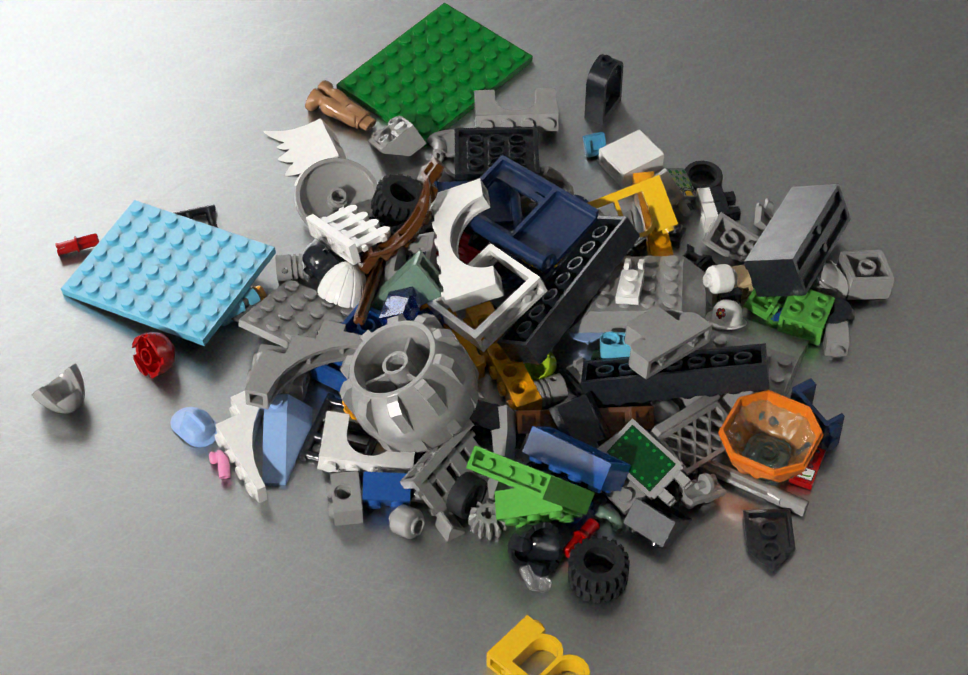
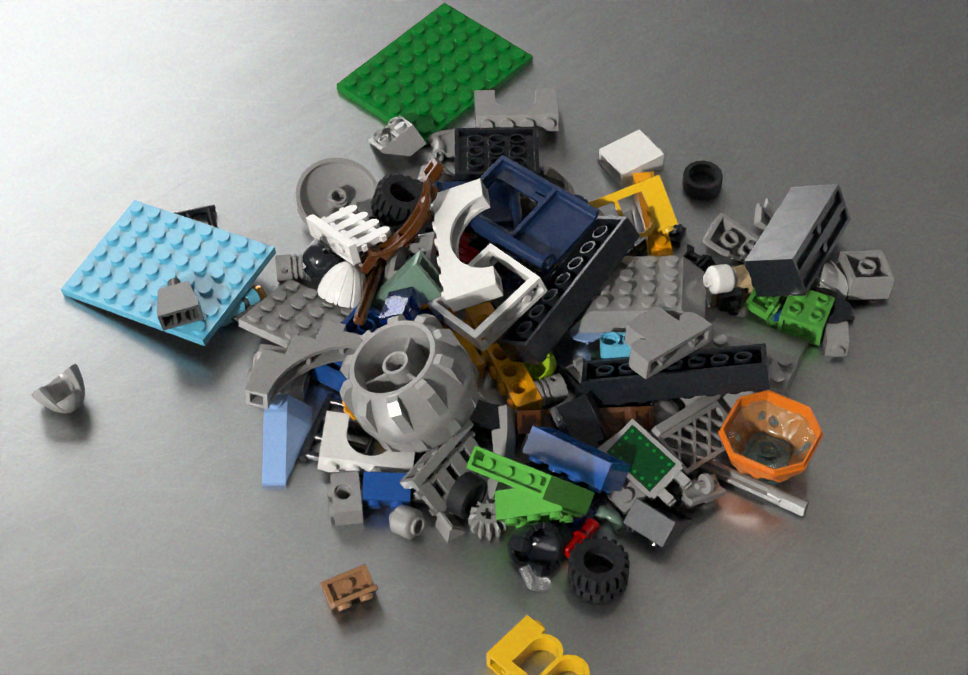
(77, 244): red axle -> none
(153, 353): red cylinder -> none
(177, 305): none -> torso
(194, 426): light blue piece -> none
(223, 463): bright pink arm -> none
(238, 439): white arch -> none
(307, 146): white piece -> none
(339, 106): medium nougat piece -> none
(349, 587): none -> medium nougat bracket
(593, 143): dark azure tile -> none
(603, 88): black window -> none
(630, 283): white hinge -> none
(678, 189): light grey torso -> none
(712, 201): hips -> none
(726, 316): white hat -> none
(769, 535): black tile -> none
(807, 478): red tile -> none
(831, 428): dark blue panel -> none

